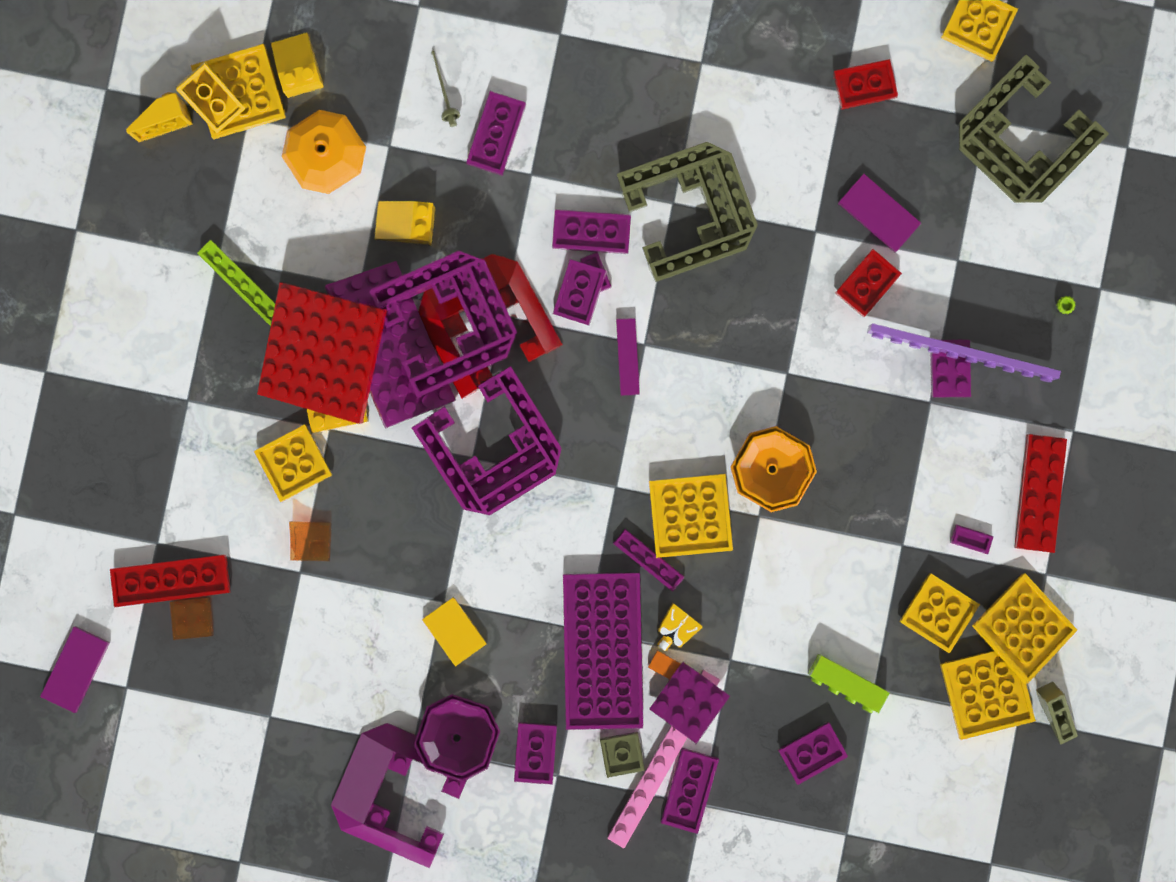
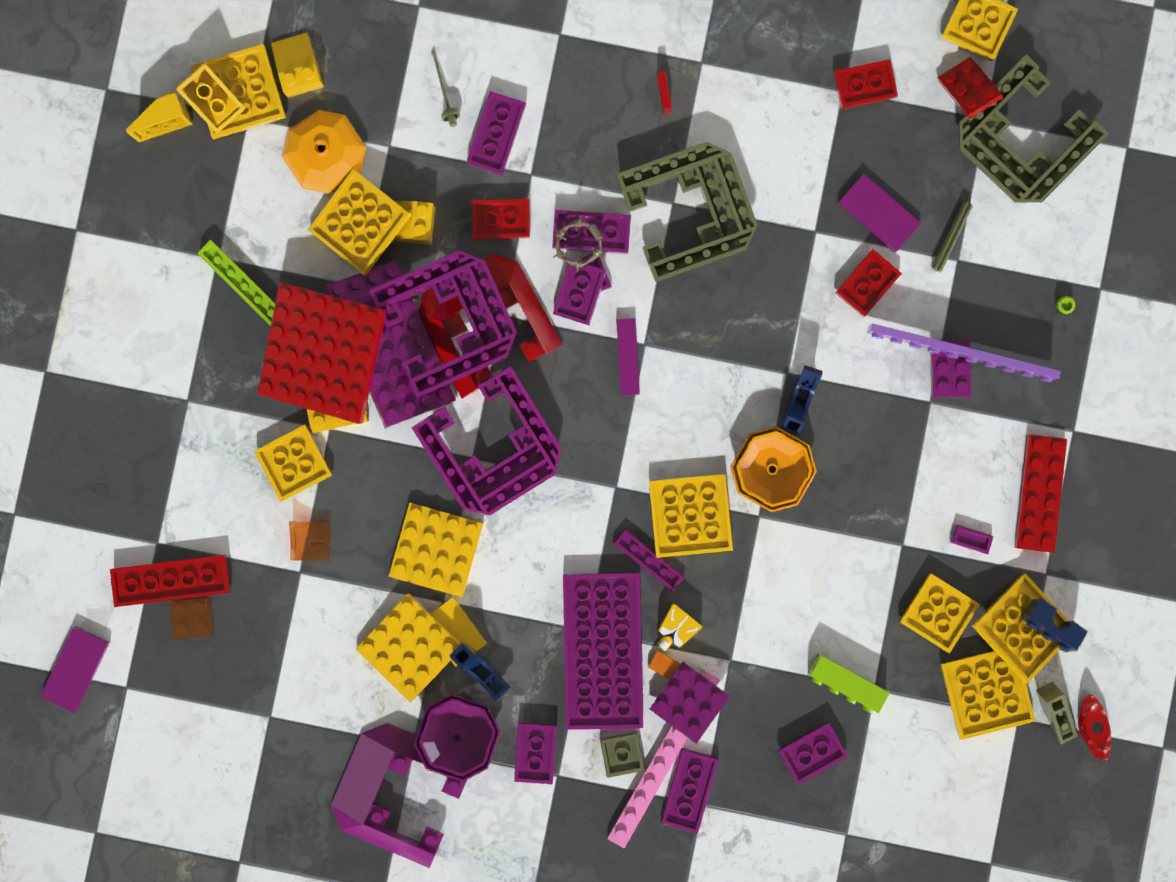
(359, 222): none -> yellow plate
(409, 647): none -> yellow plate
(436, 549): none -> yellow plate
(479, 668): none -> dark blue arch
(501, 219): none -> red plate
(578, 223): none -> dark tan piece
(664, 92): none -> red tile
(800, 400): none -> dark blue arch
(952, 237): none -> olive axle
(970, 87): none -> red plate
(1040, 617): none -> dark blue arch
(1091, 712): none -> red piece

